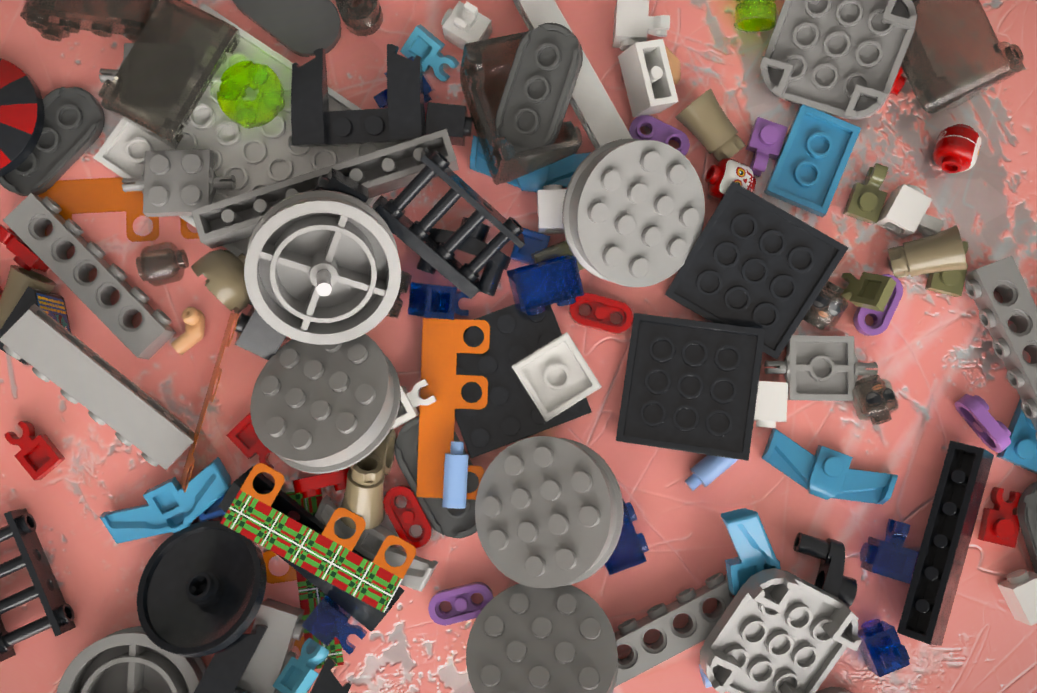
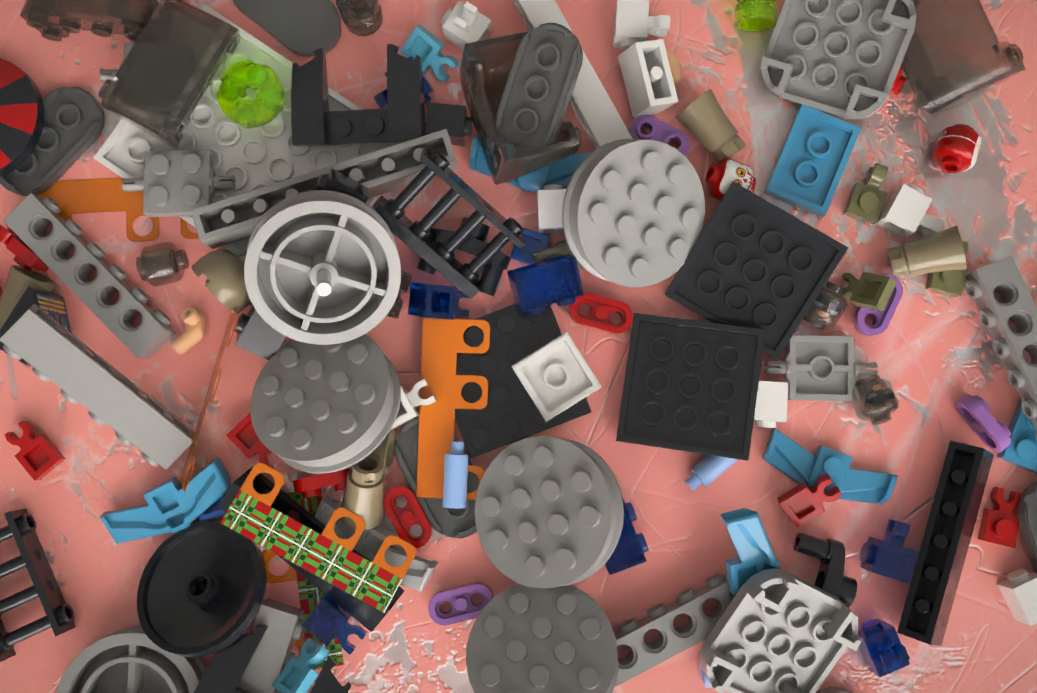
(765, 142): medium lavender plate -> none
(805, 502): none -> red plate

